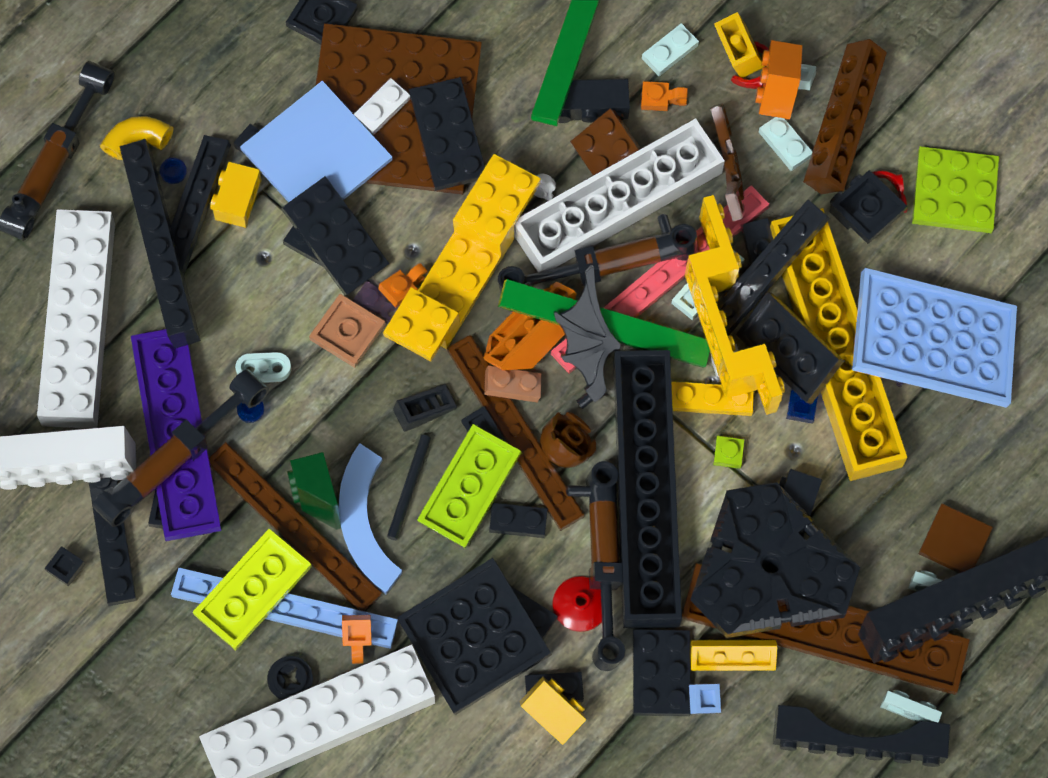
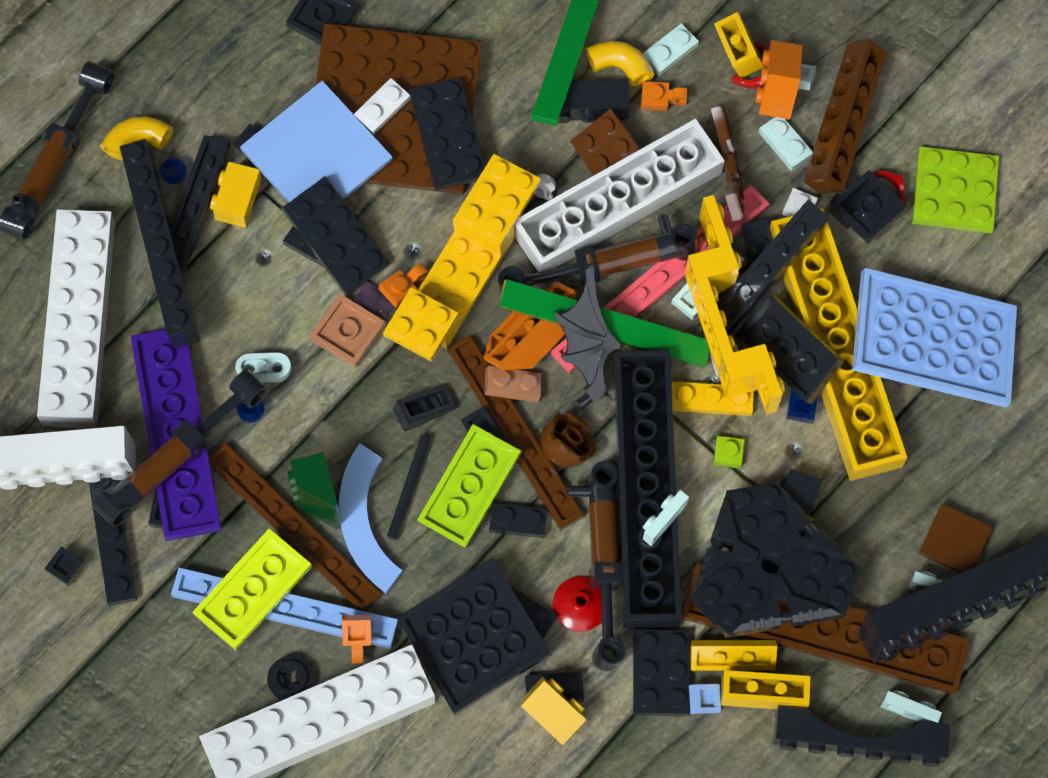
(622, 56): none -> yellow cylinder
(671, 509): none -> light aqua plate
(764, 690): none -> yellow brick
(795, 202): none -> white plate

